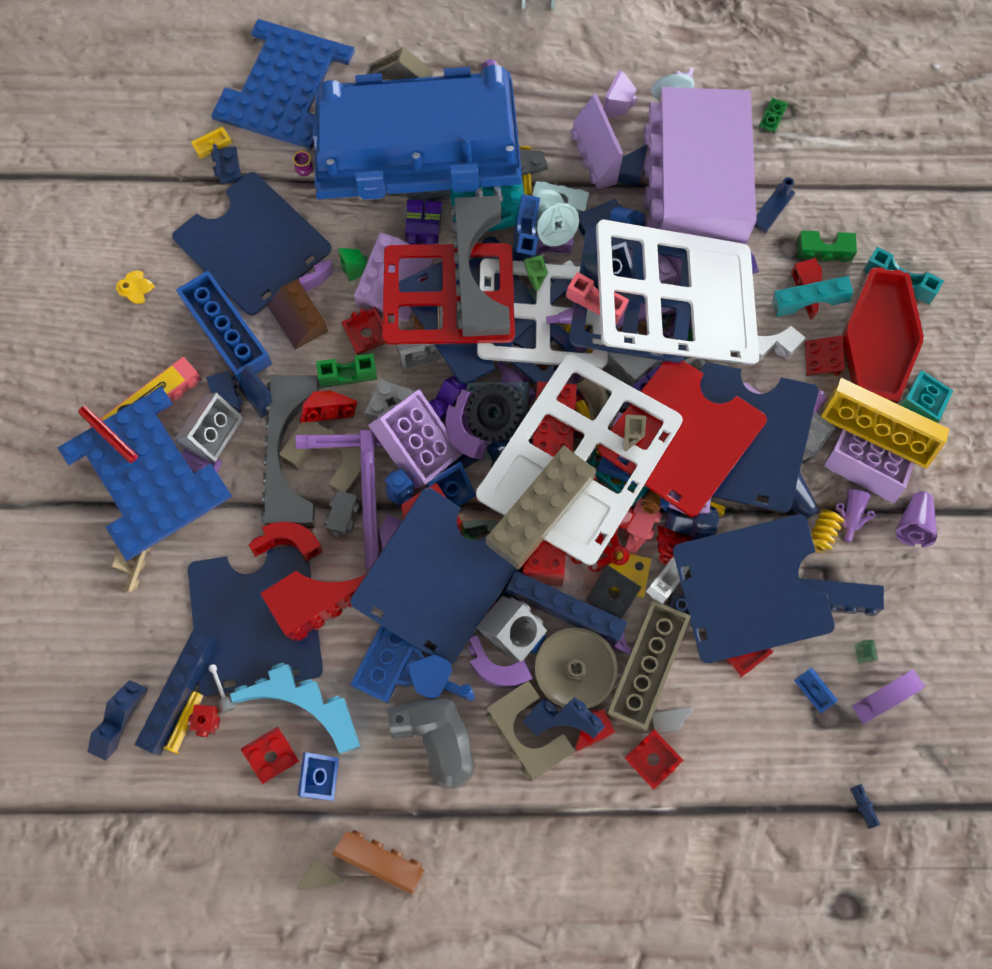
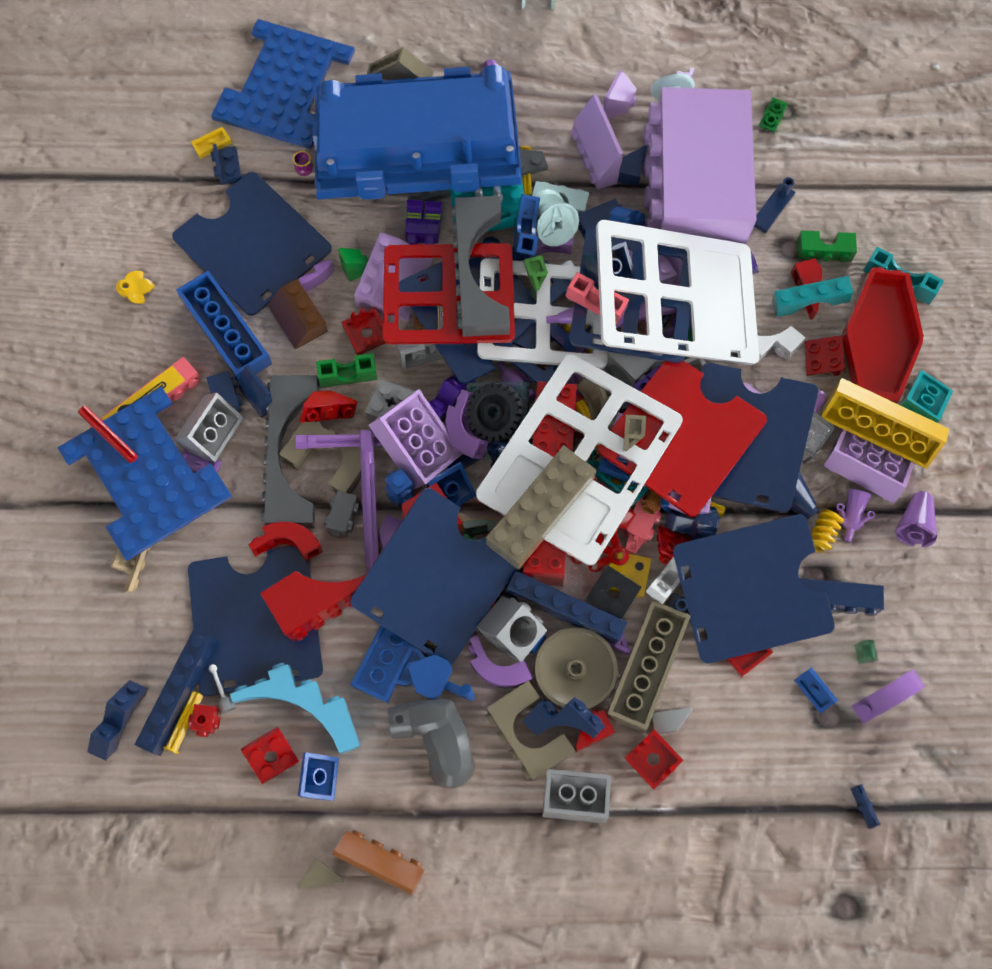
(577, 796): none -> light grey slope

